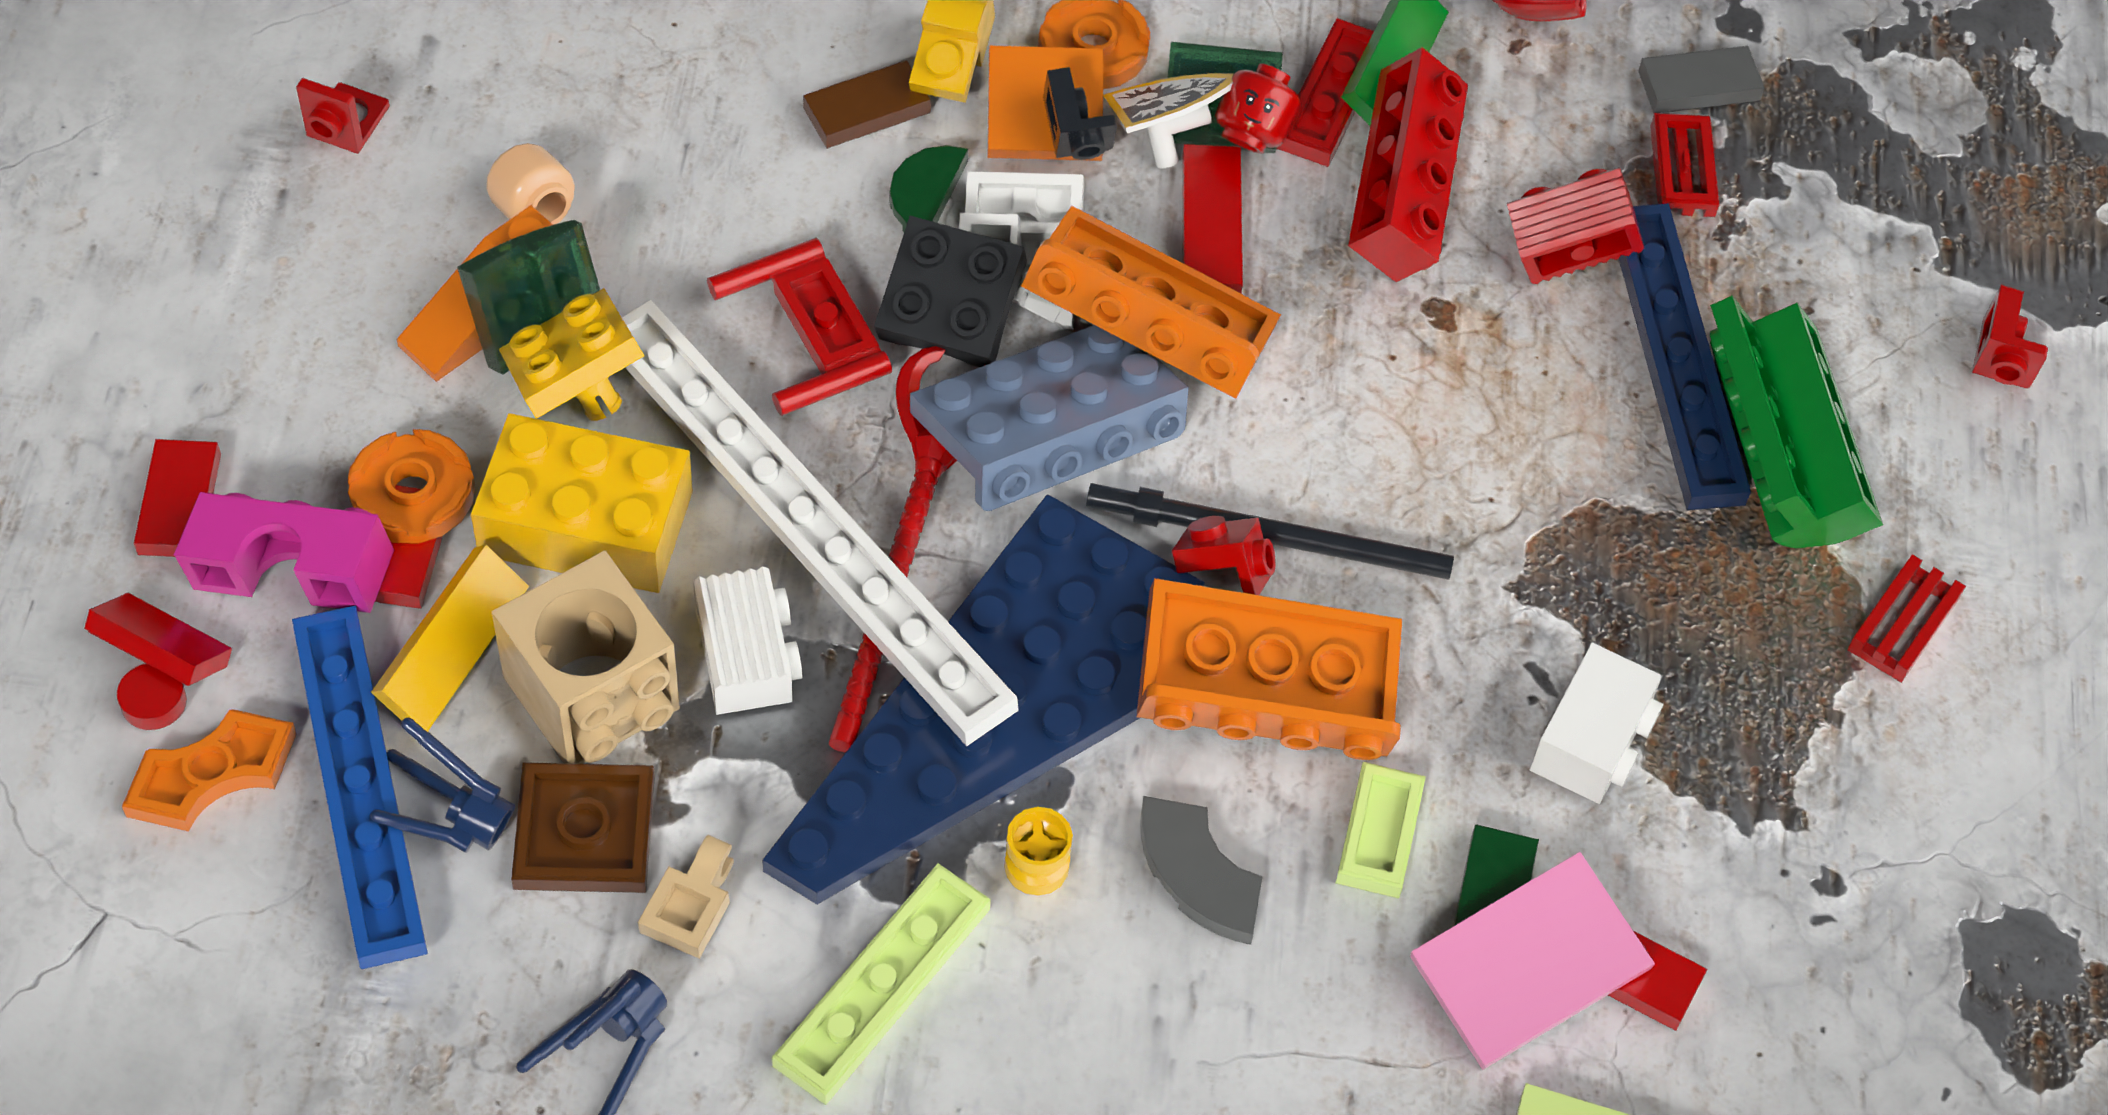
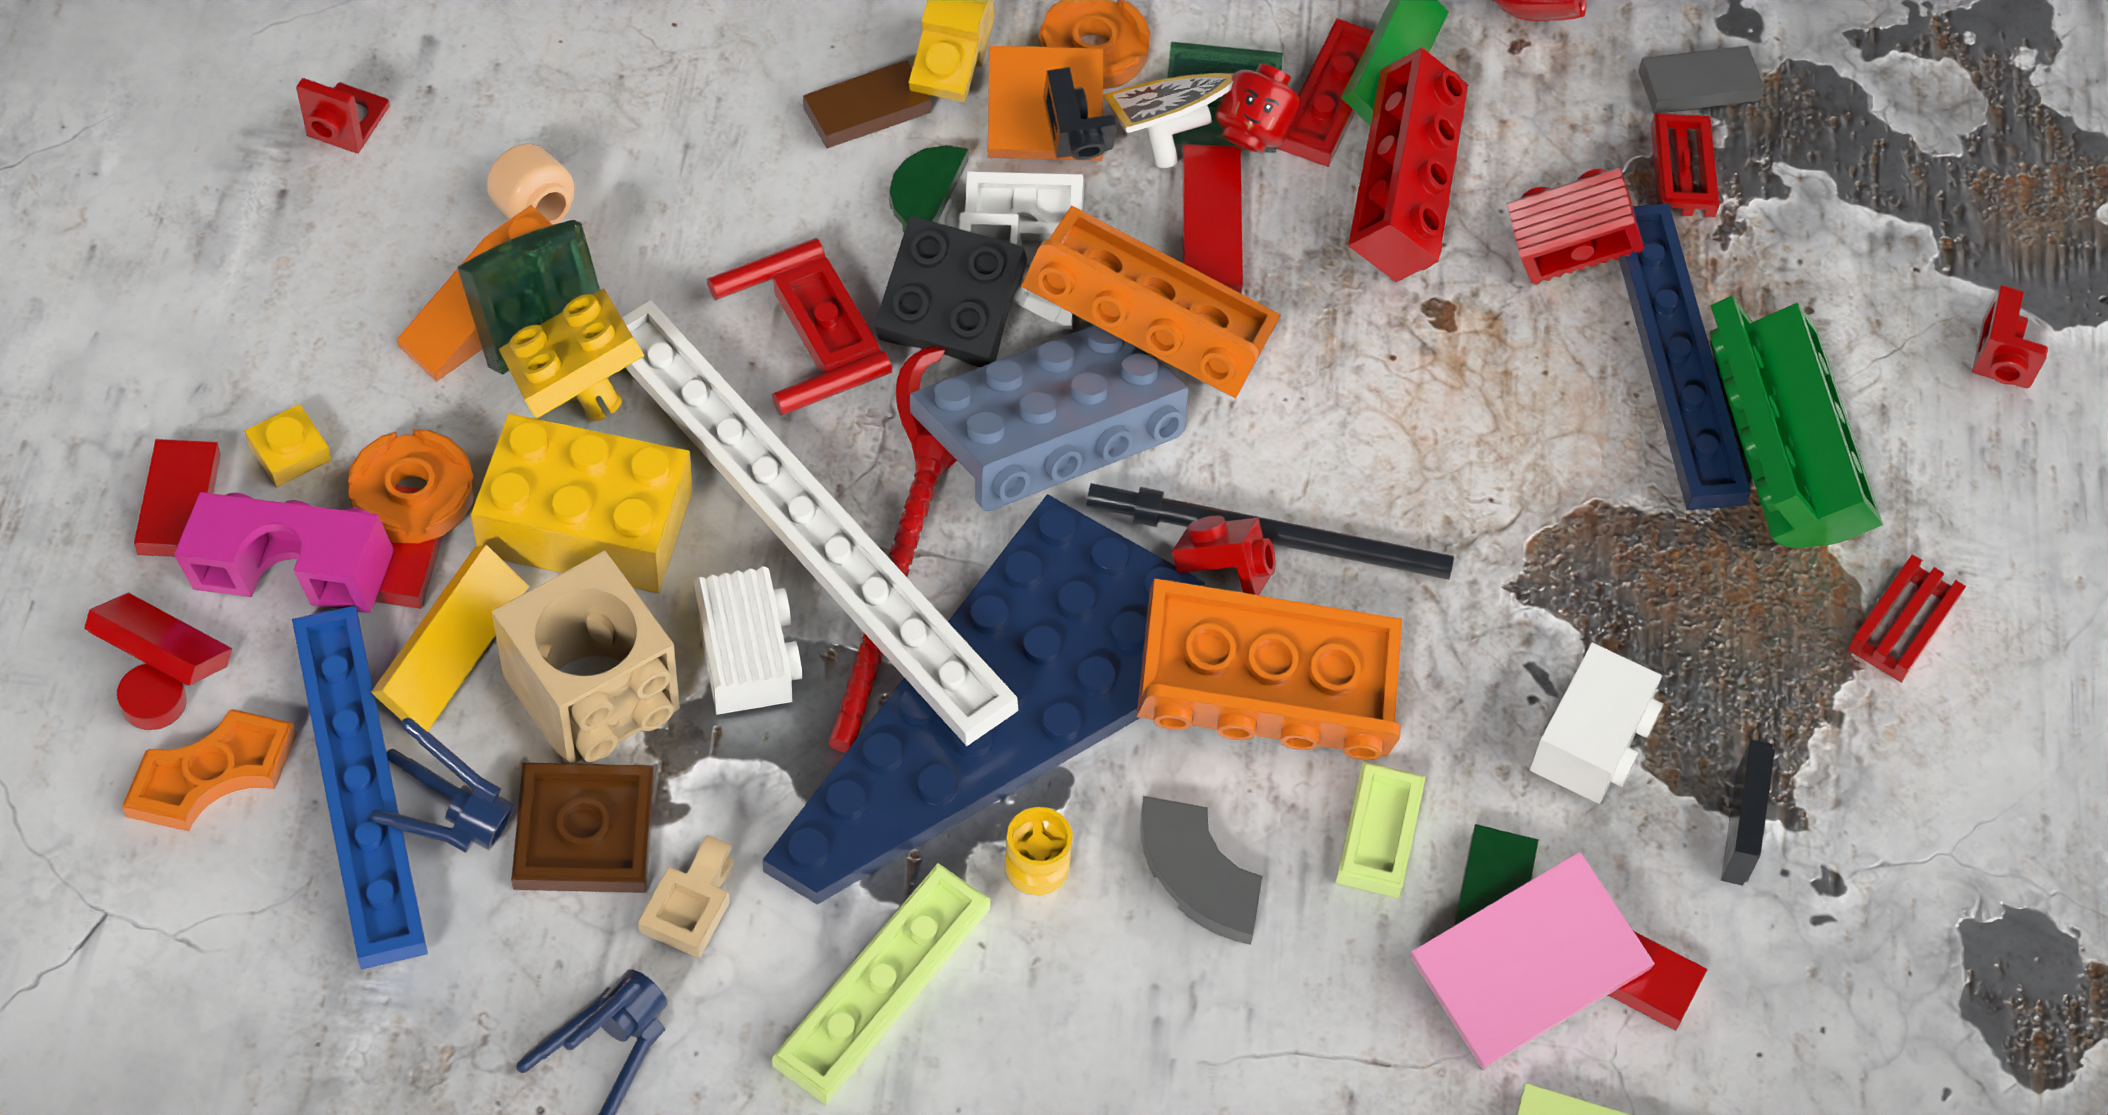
(287, 445): none -> yellow plate
(1748, 812): none -> black tile

